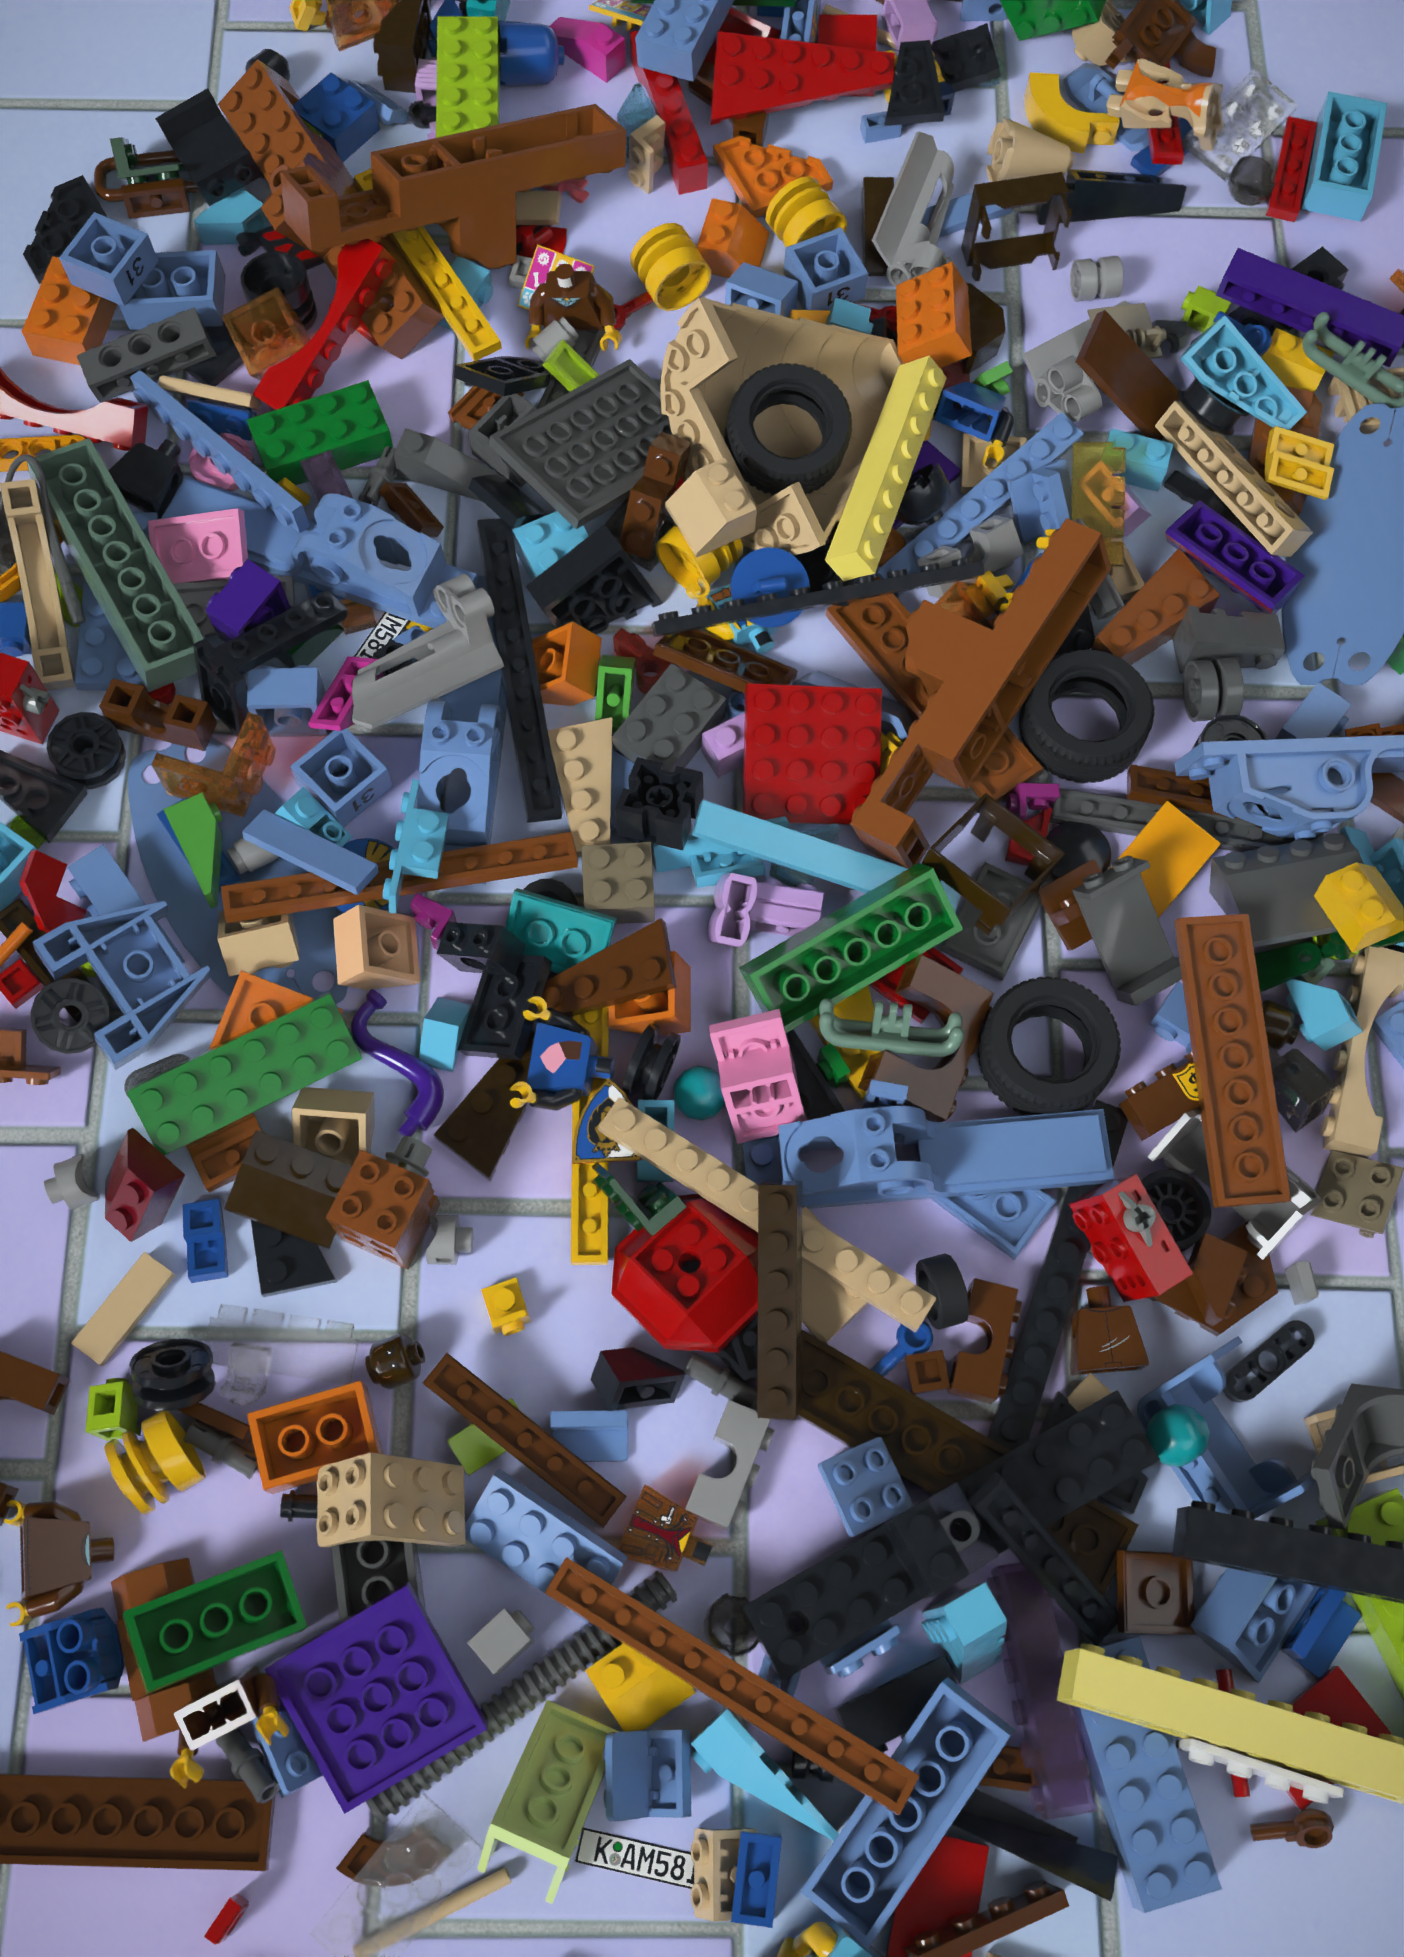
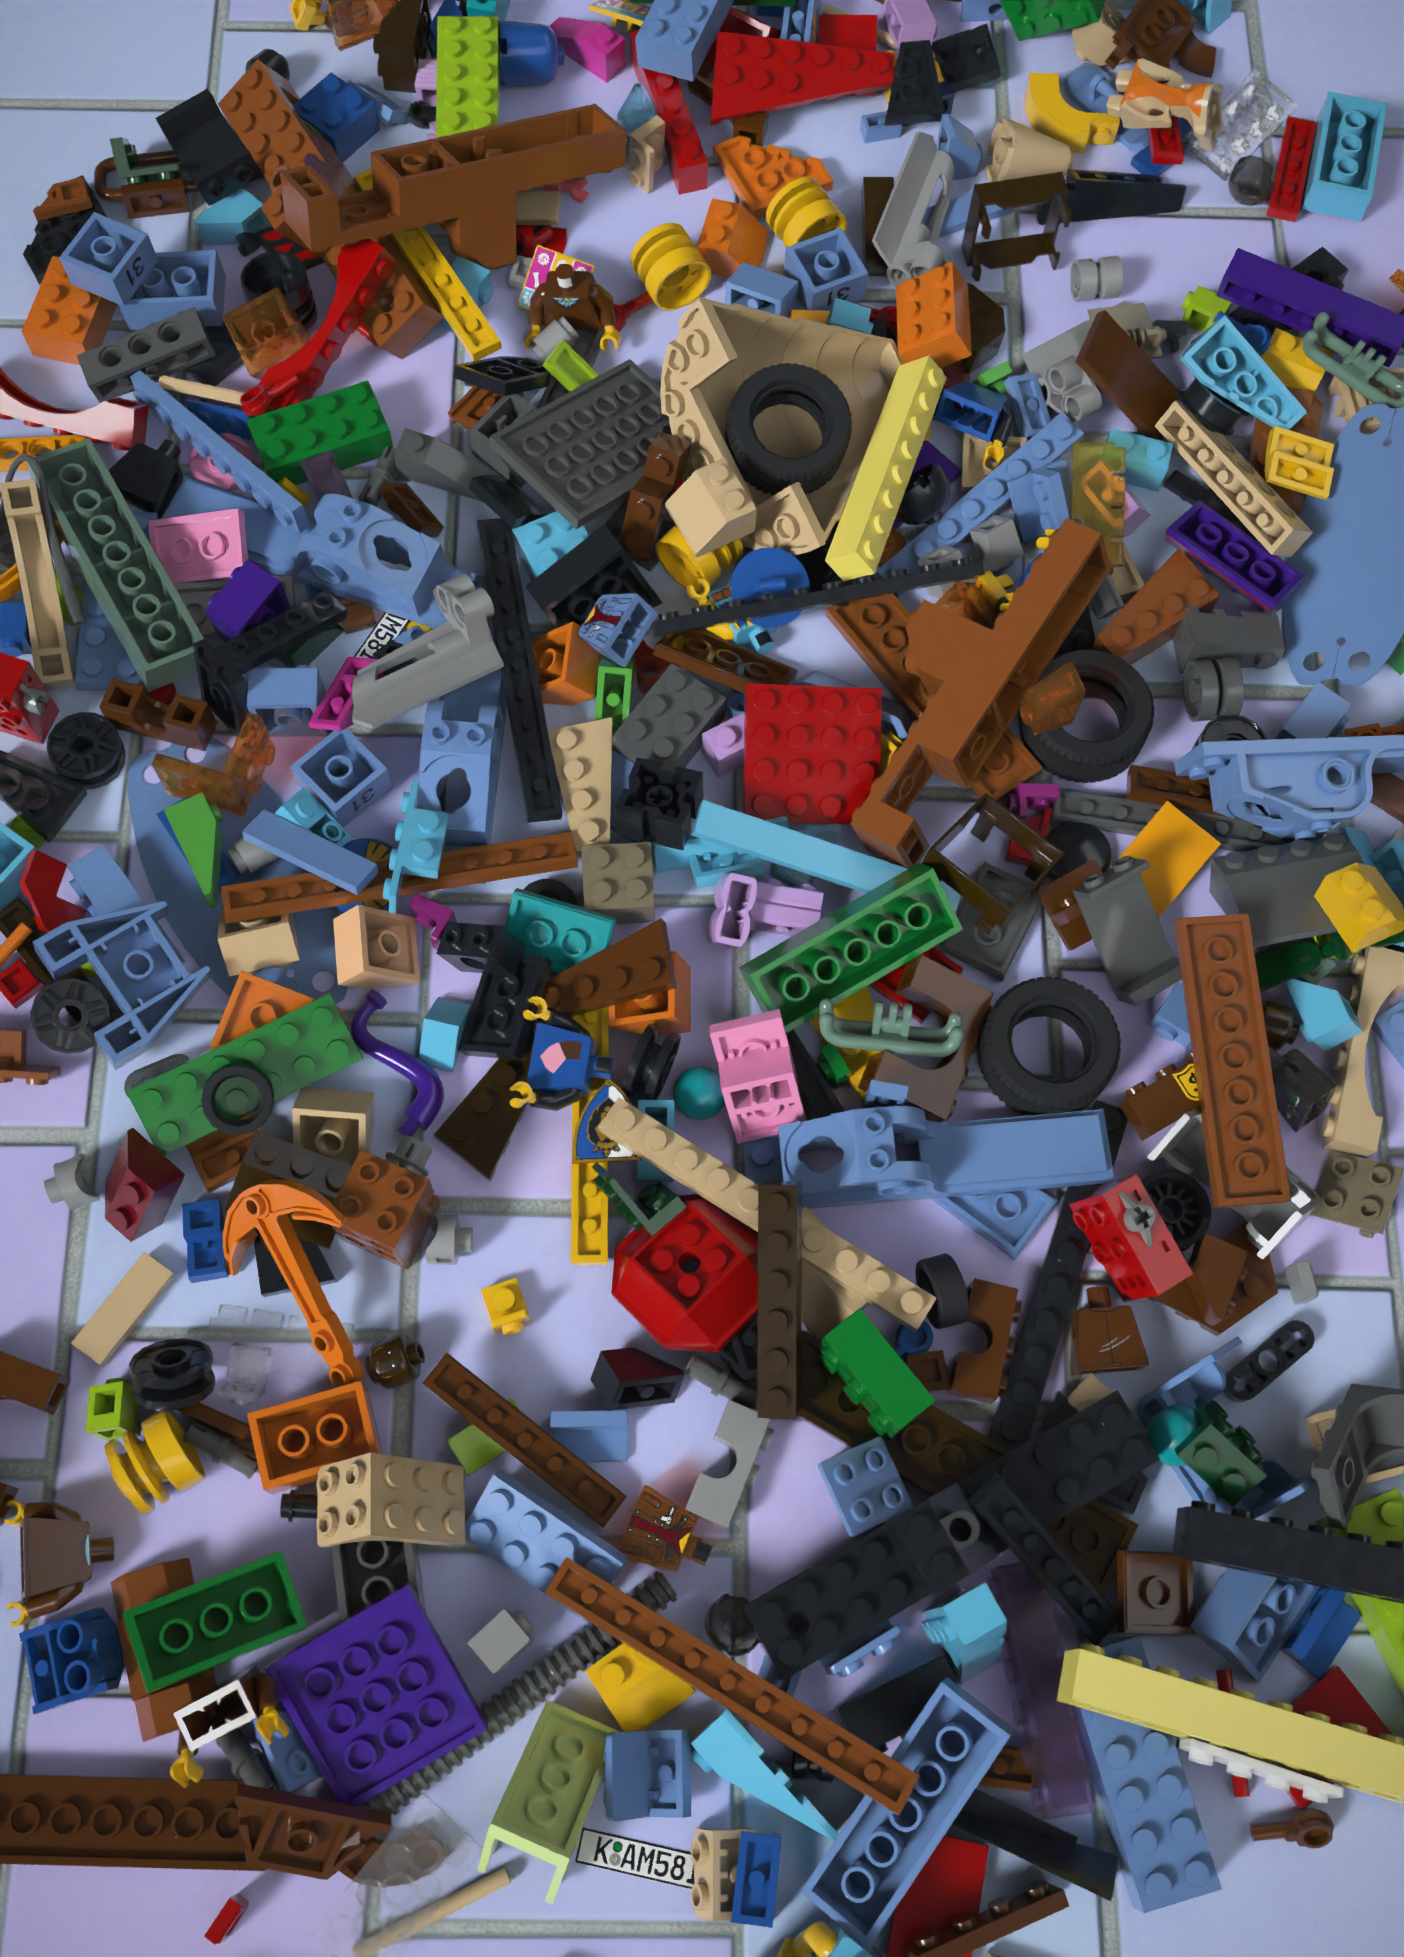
(64, 199): none -> dark orange tile
(233, 1126): none -> black tyre
(257, 399): none -> red plate
(266, 1208): none -> orange piece
(303, 1832): none -> reddish brown wing
(617, 625): none -> medium blue torso
(874, 1374): none -> green brick
(961, 147): none -> medium blue slope
(1027, 403): none -> medium blue plate
(1053, 700): none -> clear orange slope
(1222, 1453): none -> dark green bracket

